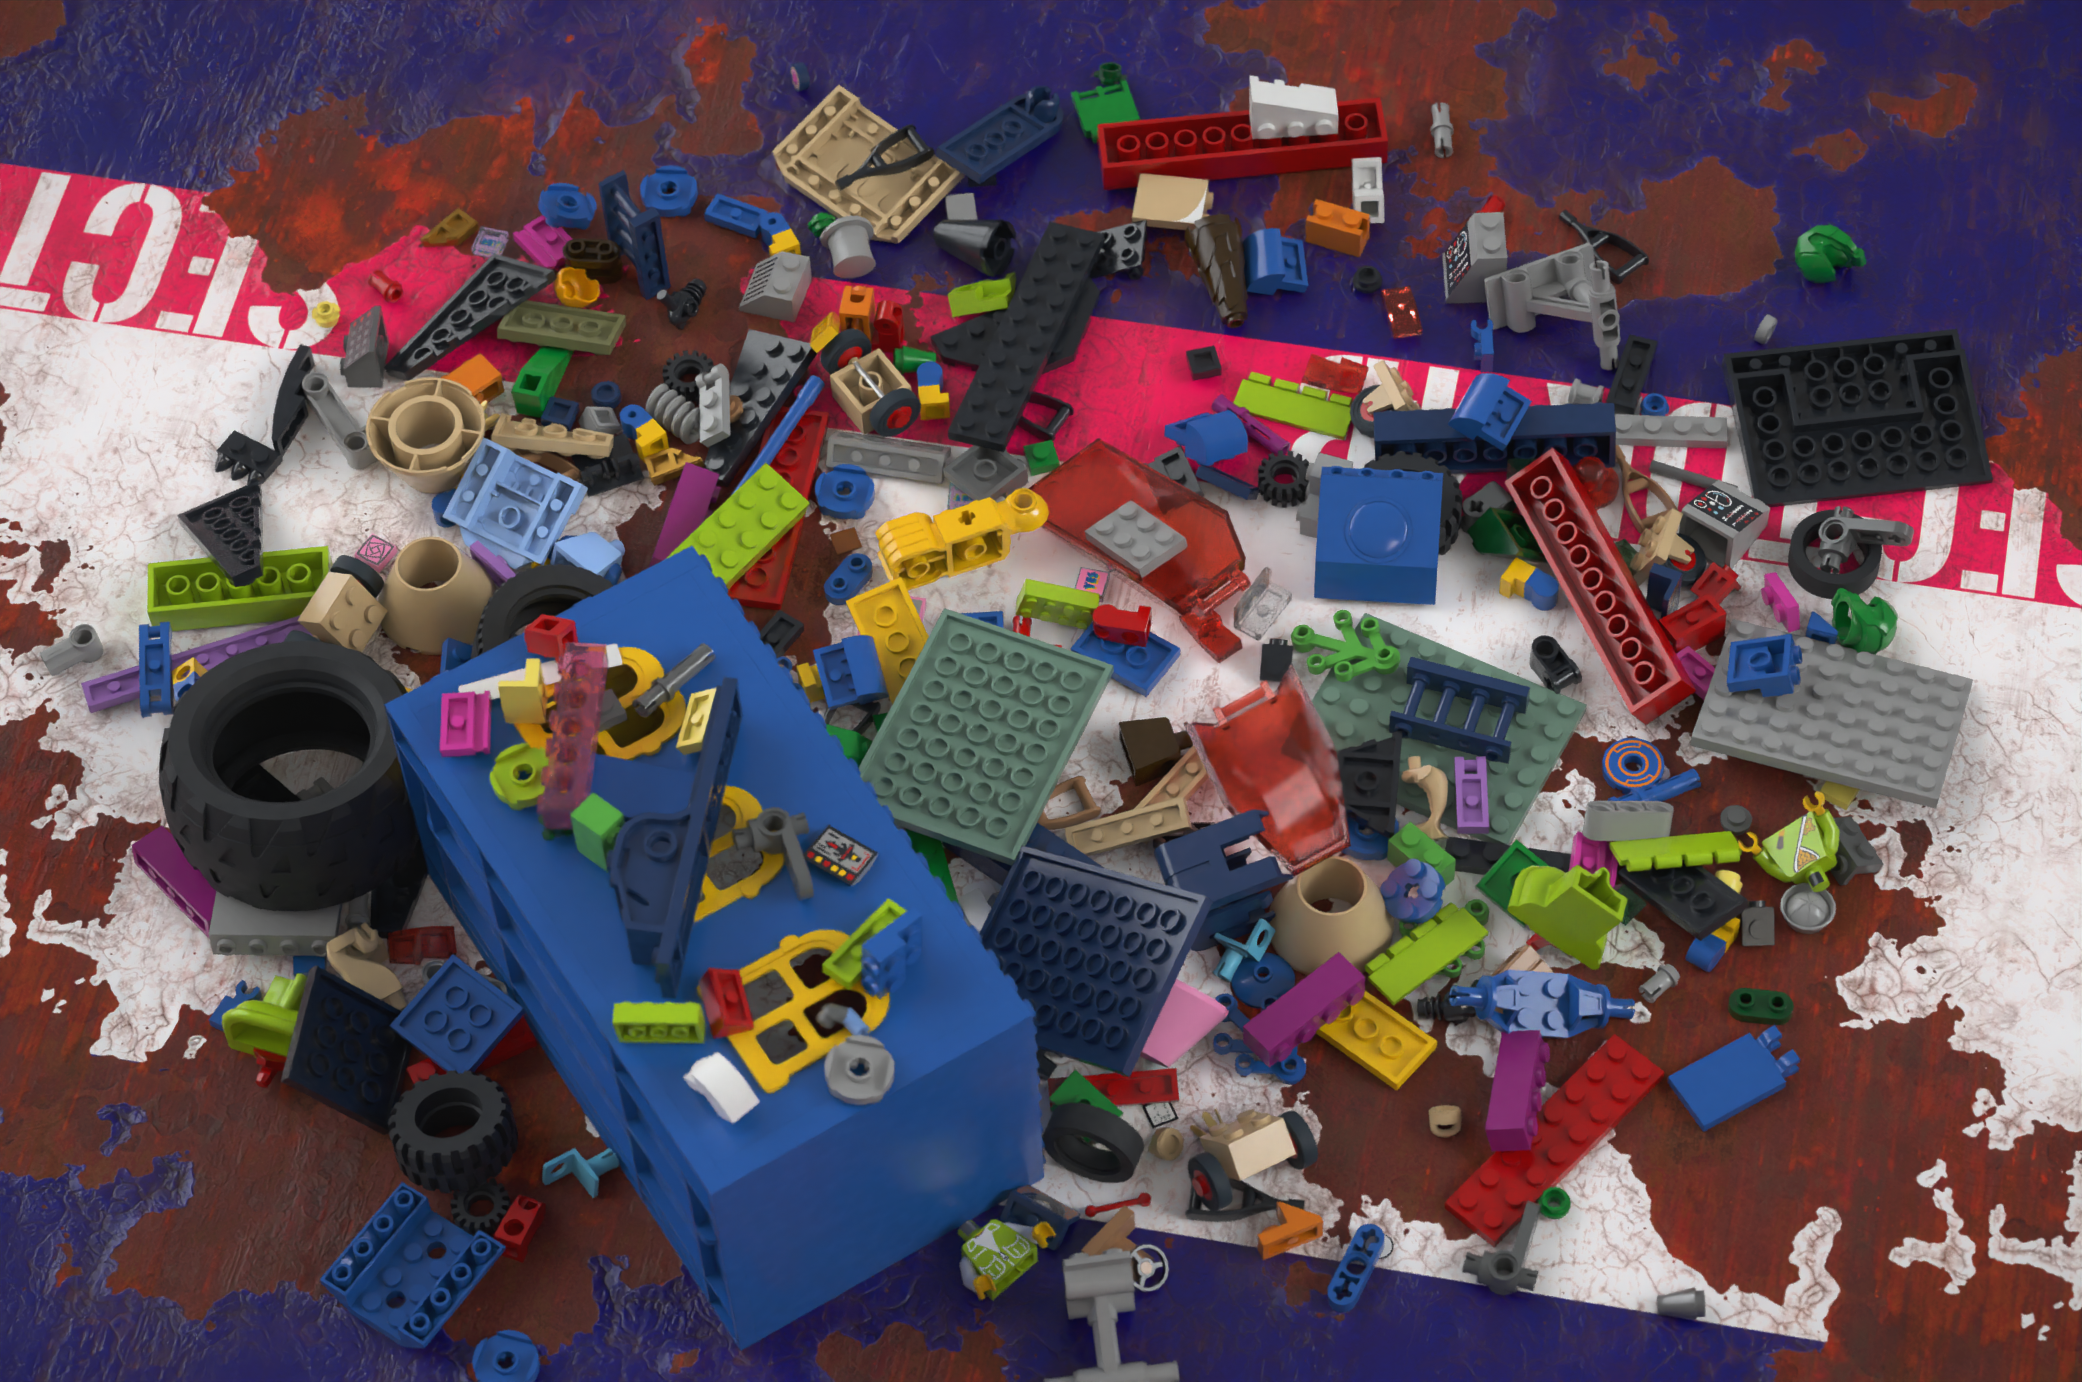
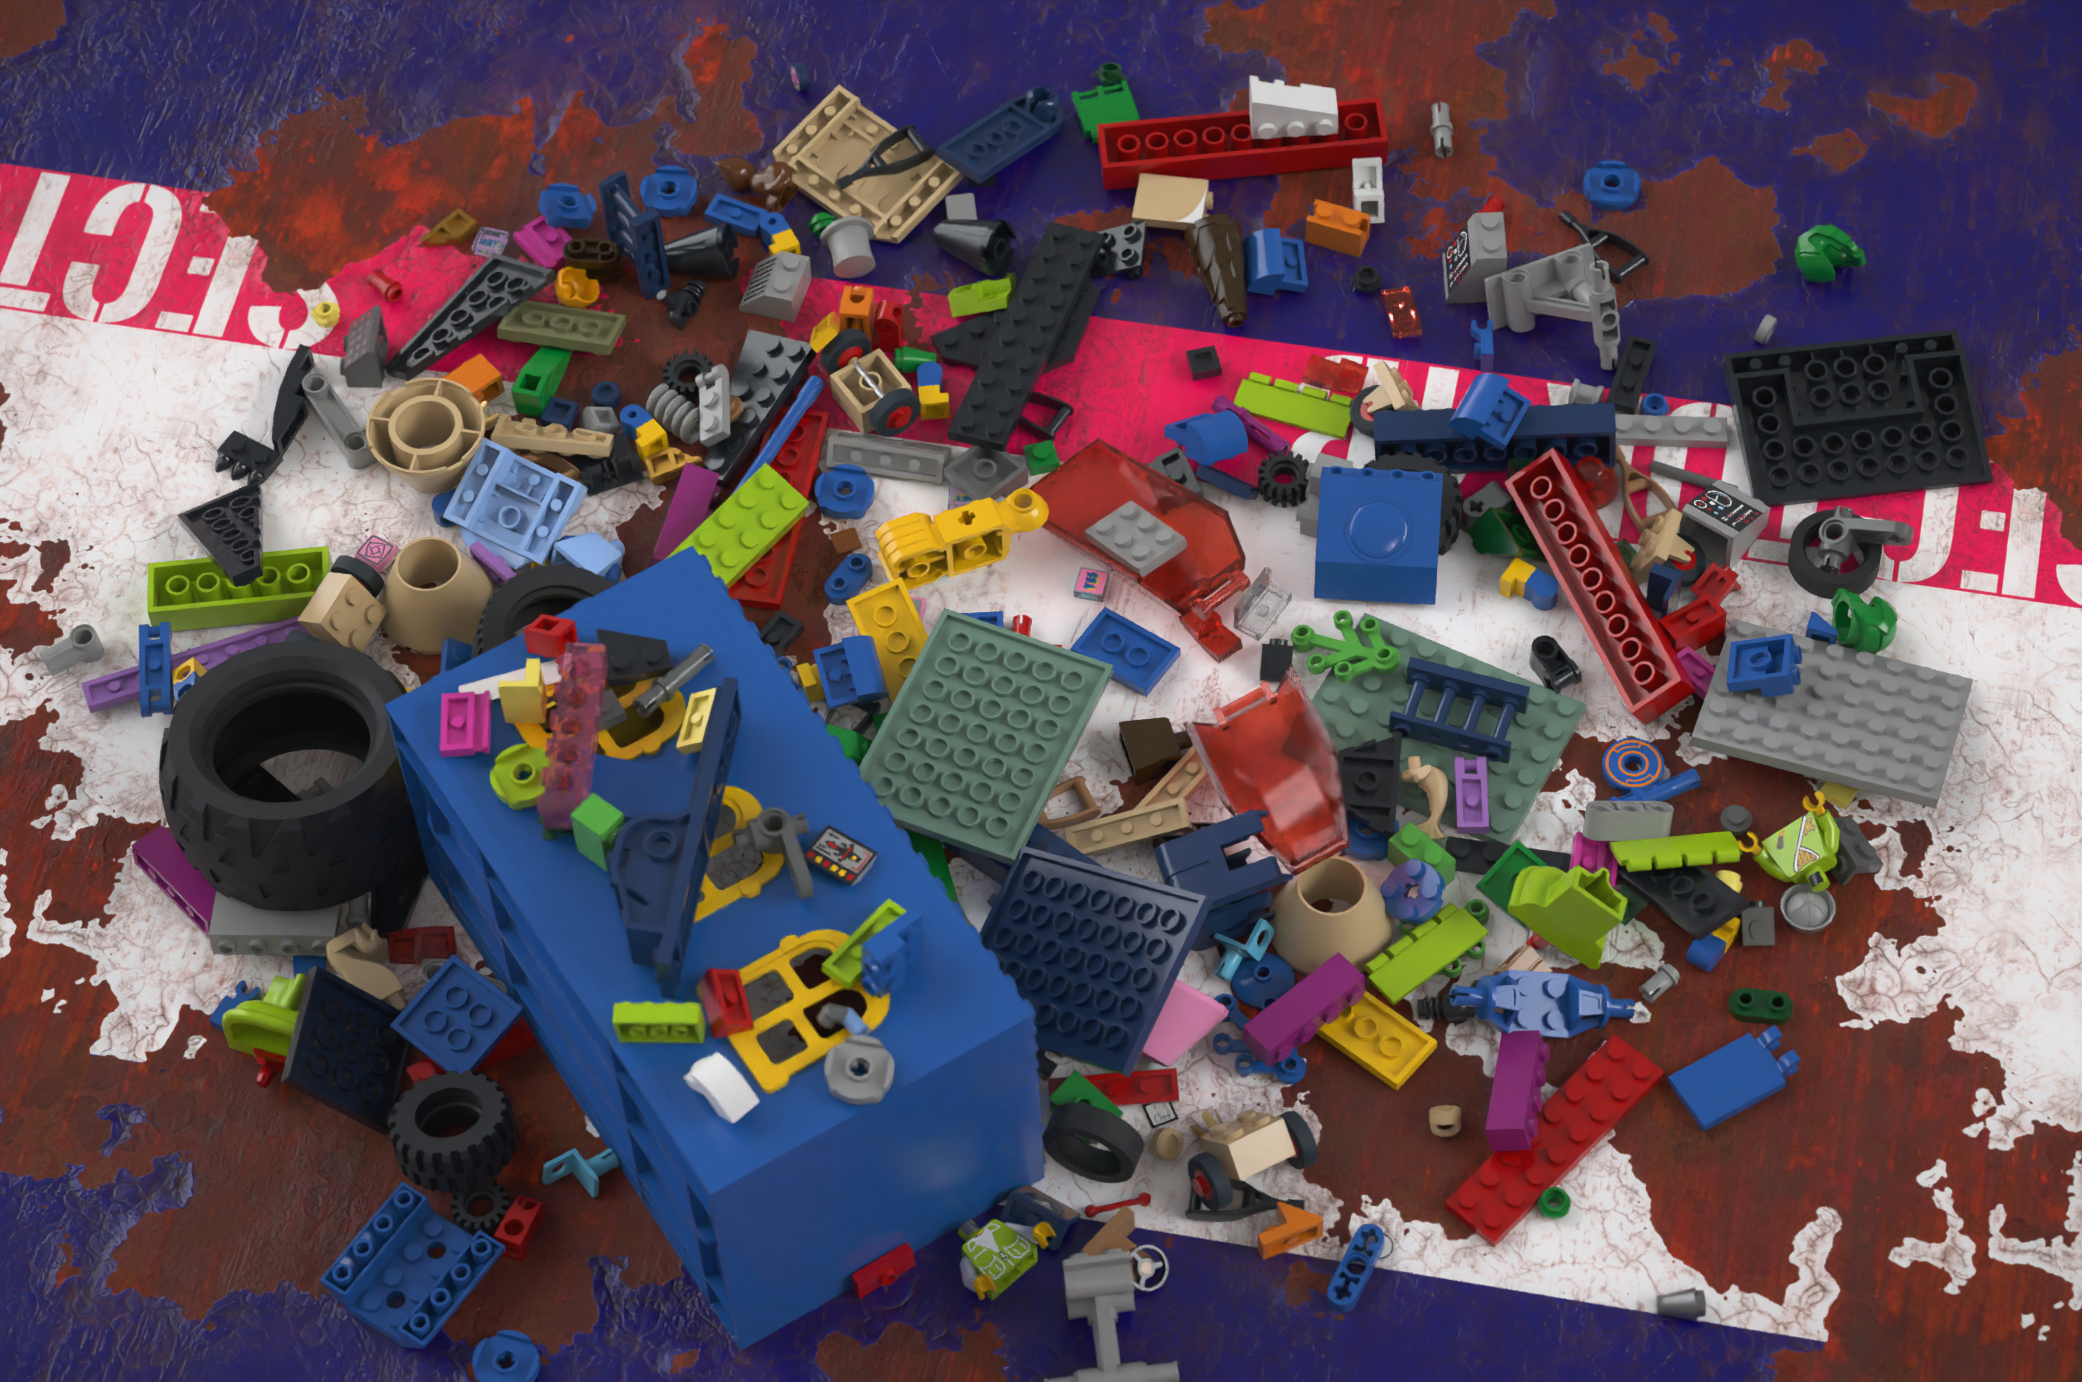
(634, 657): none -> black wing
(705, 253): none -> black cone
(772, 182): none -> reddish brown animal
(883, 1270): none -> red plate
(1056, 604): lime piece -> none
(1123, 625): red leg -> none
(1513, 1261): dark grey piece -> none
(1607, 197): none -> blue tile
(1781, 601): dark pink plate -> none

